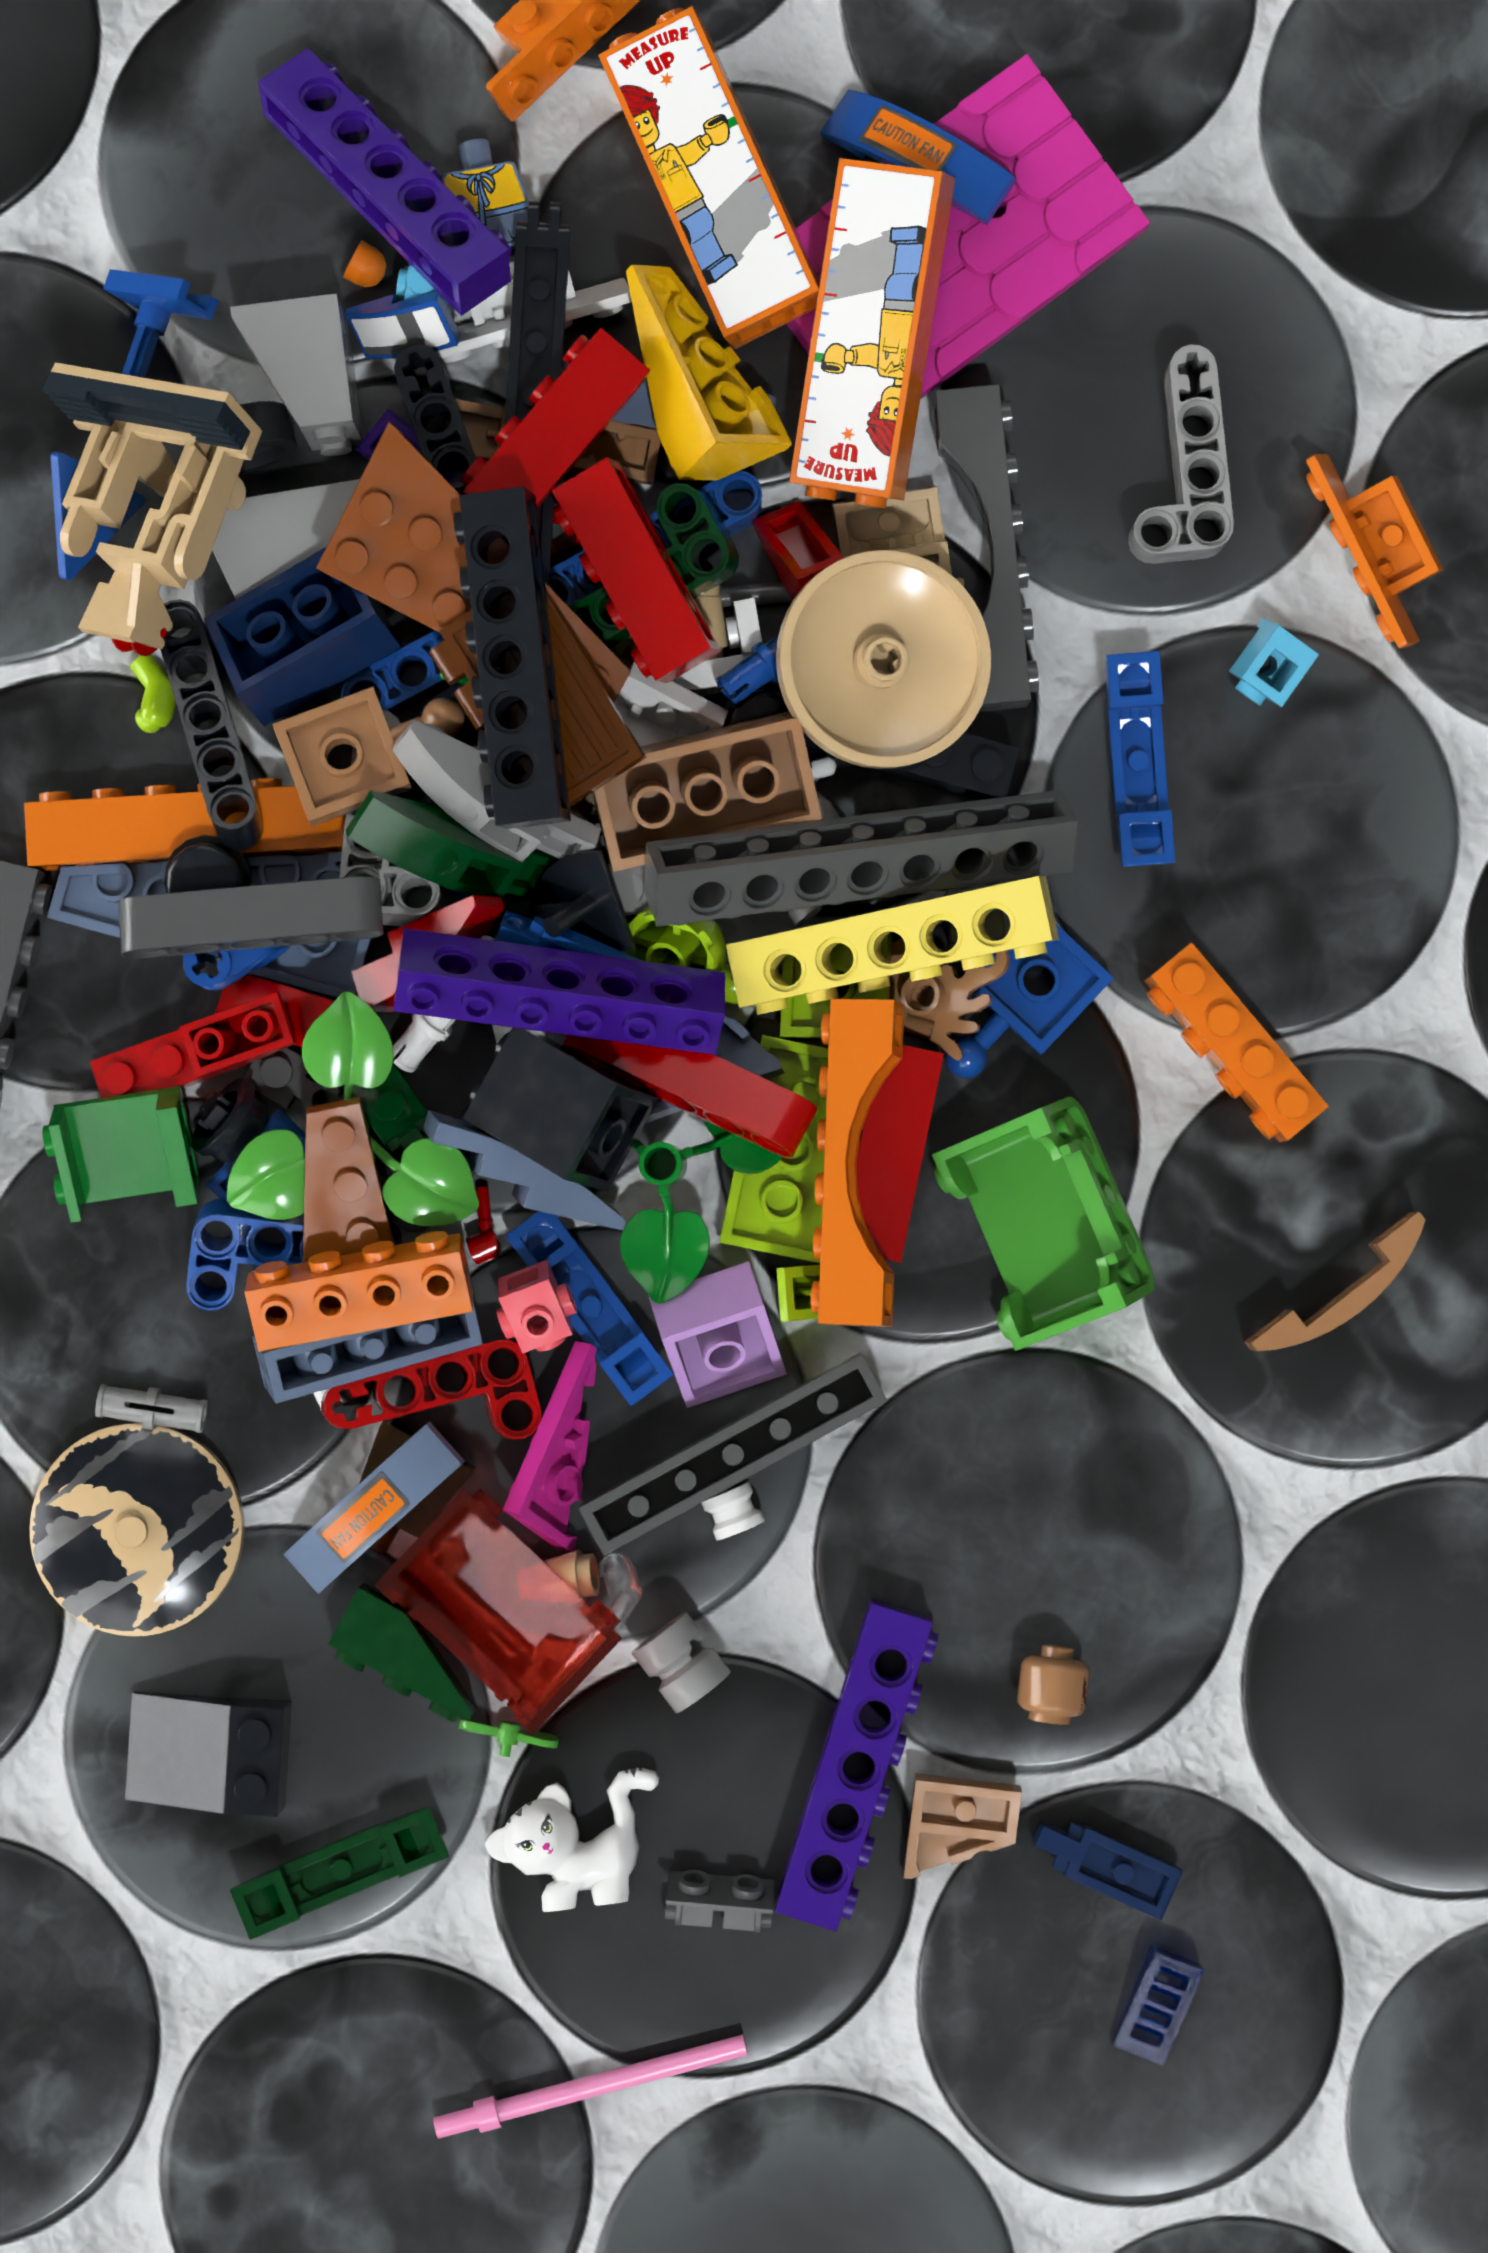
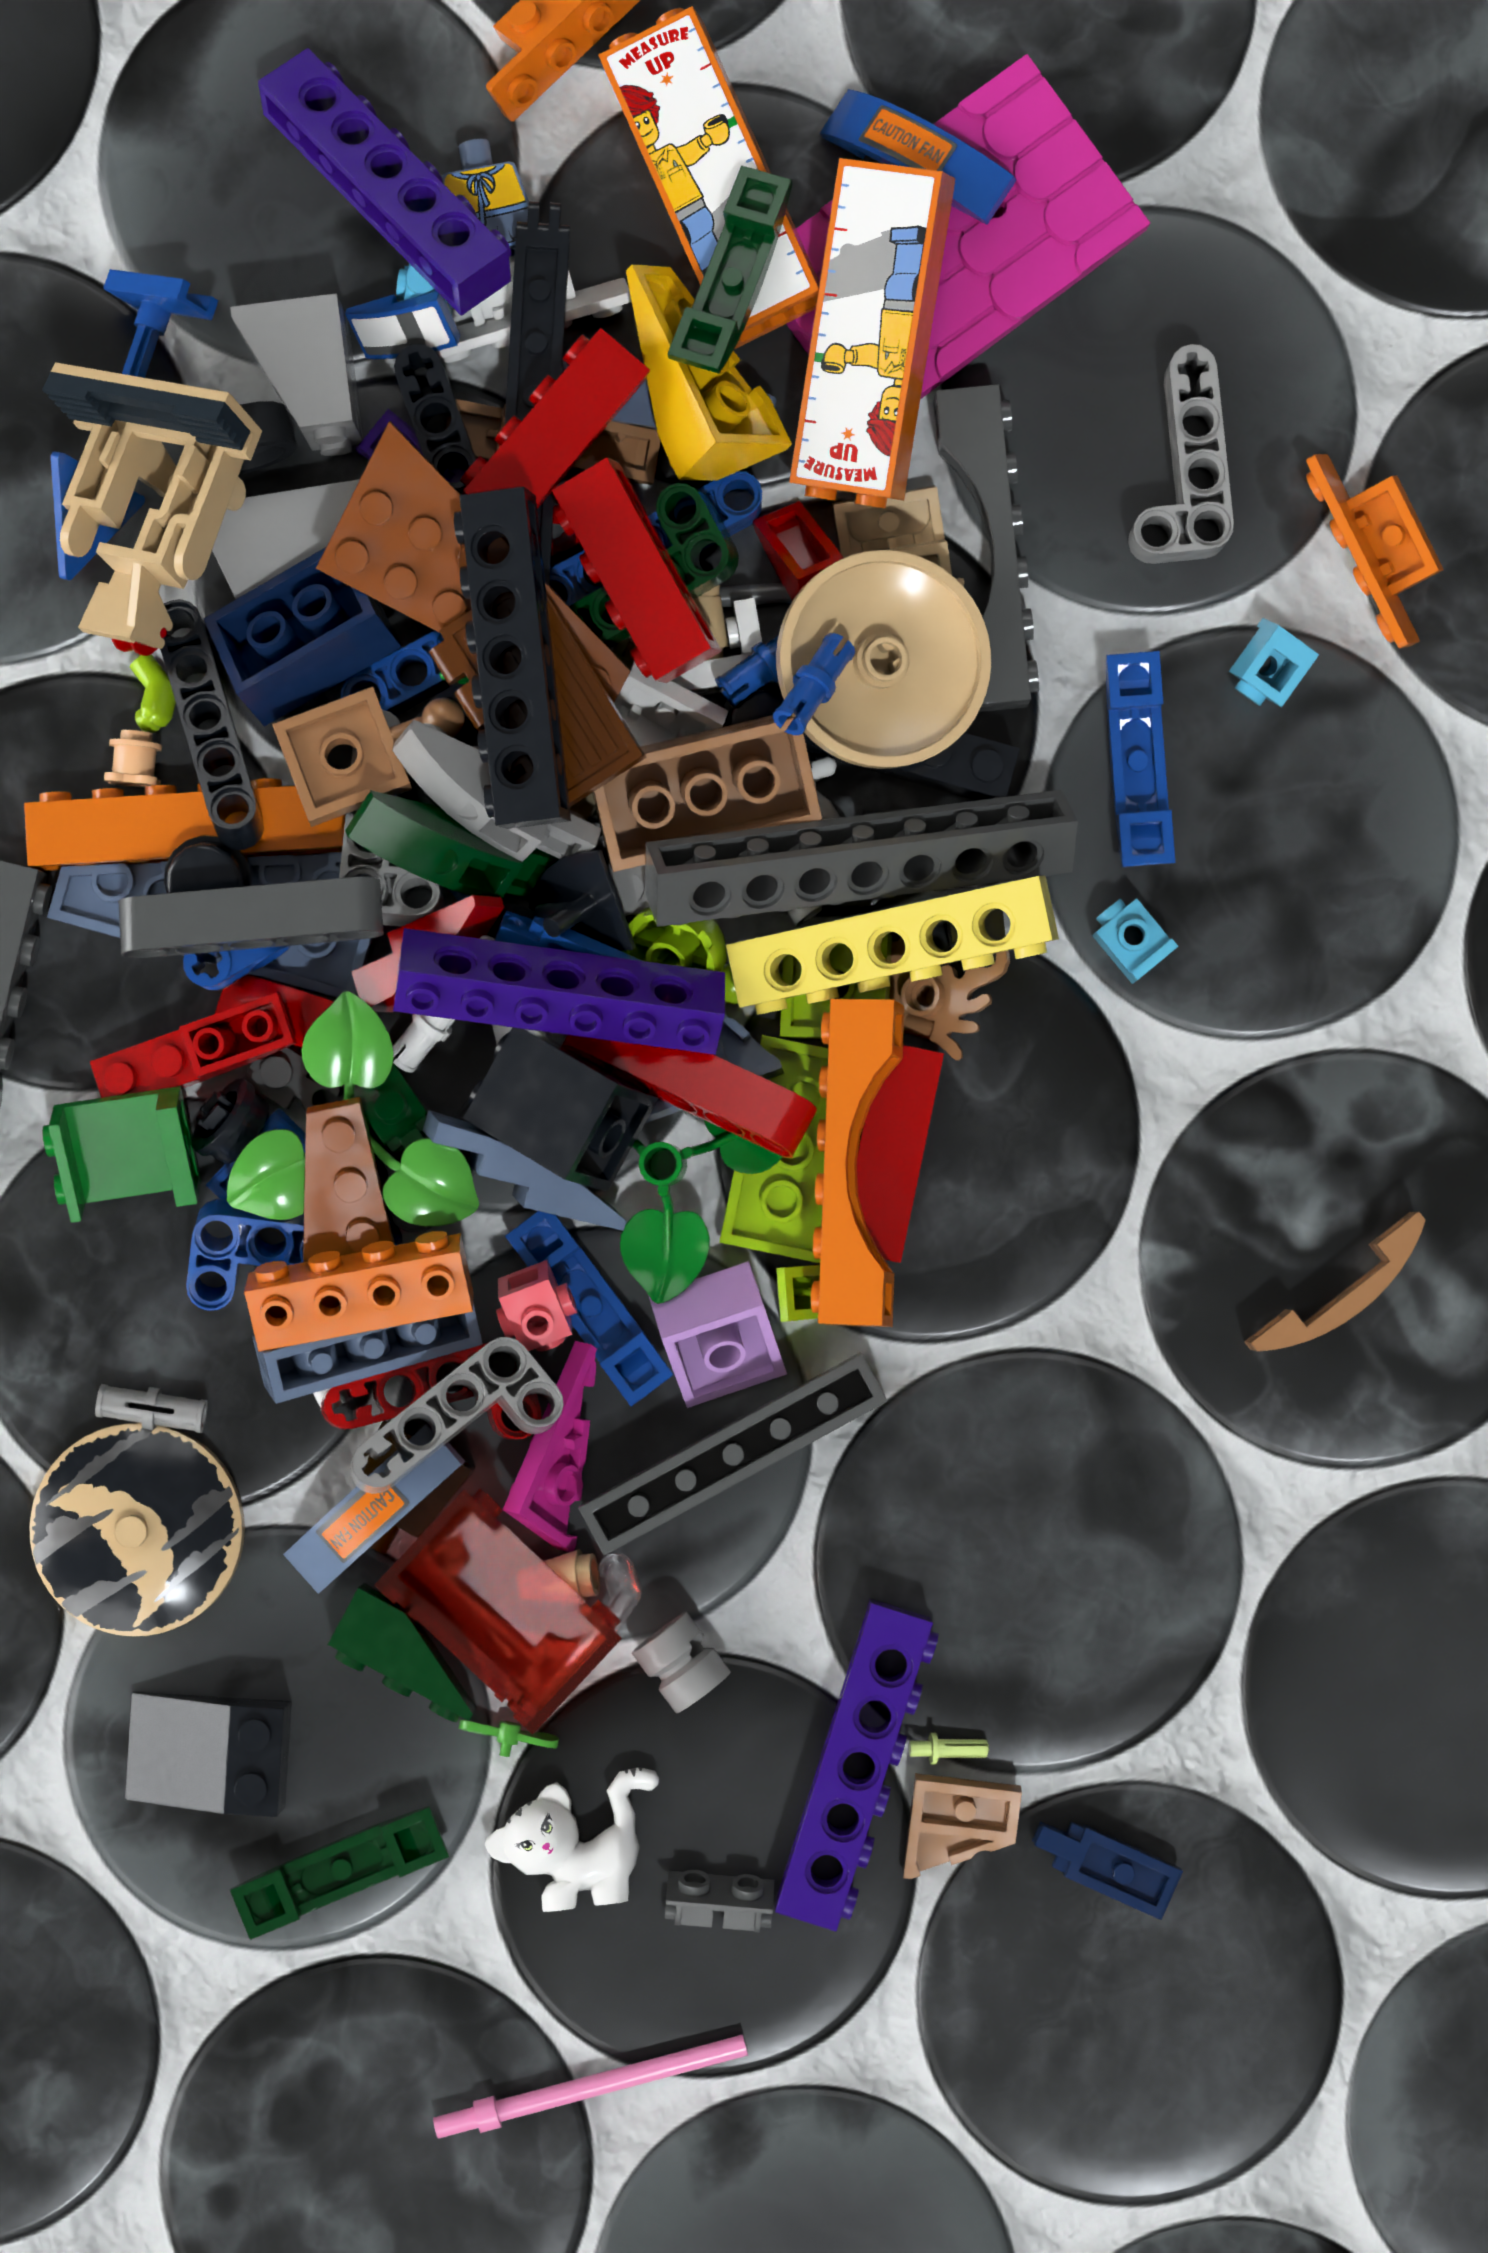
(133, 760): none -> light nougat brick
(366, 266): orange hinge -> none
(447, 1422): none -> light grey beam
(484, 1245): red hand -> none
(733, 1511): white wheel -> none
(734, 272): none -> dark green slope
(814, 684): none -> blue pin
(947, 1748): none -> yellowish green piece
(1032, 1017): blue plate -> none
(1049, 1221): bright green windscreen -> none
(1053, 1685): medium nougat head -> none
(1132, 959): none -> medium azure brick
(1176, 1965): clear blue slope -> none
(1235, 1043): orange brick -> none

